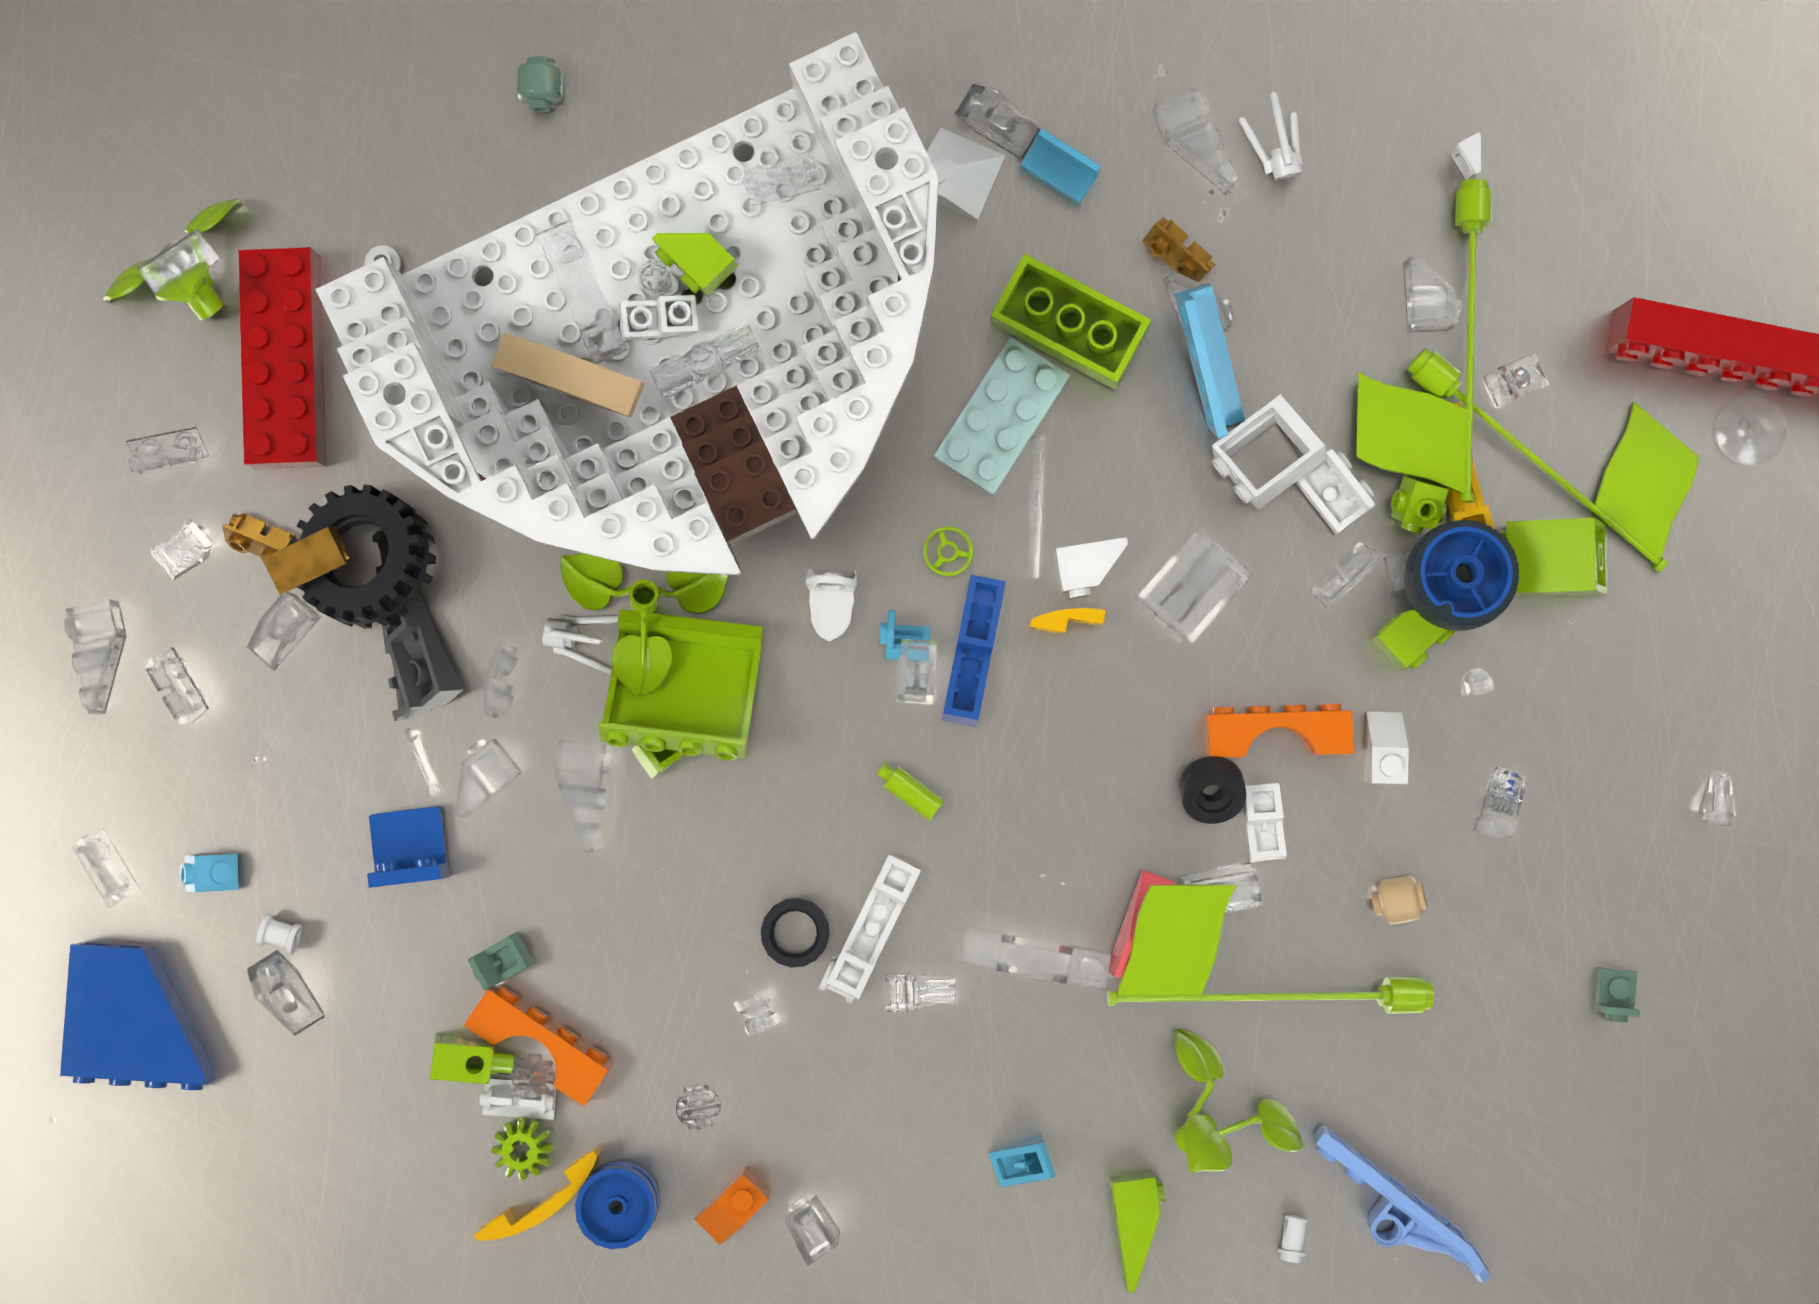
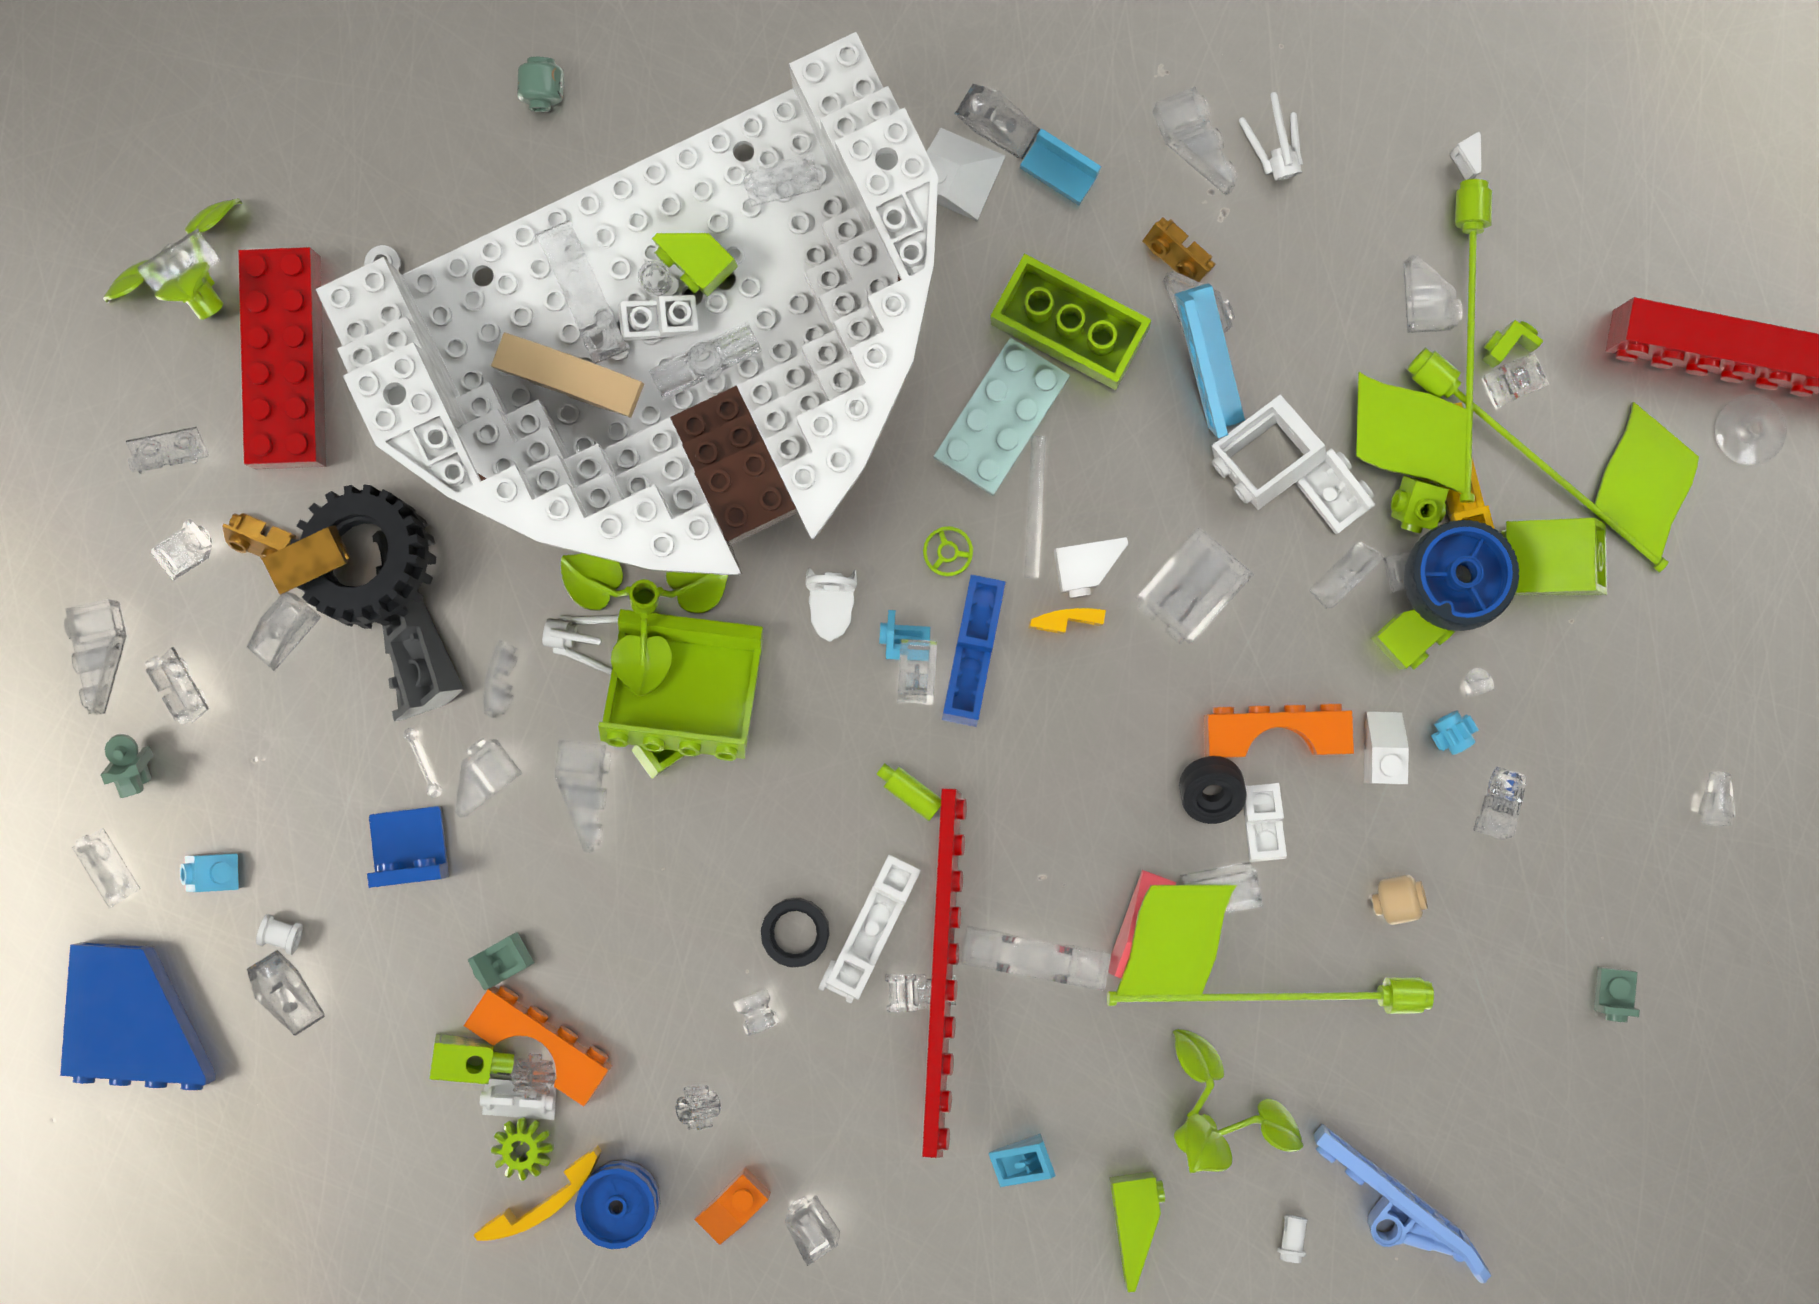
(126, 766): none -> sand green hips
(943, 988): none -> red plate
(1454, 732): none -> medium azure gear
(1501, 343): none -> lime bracket

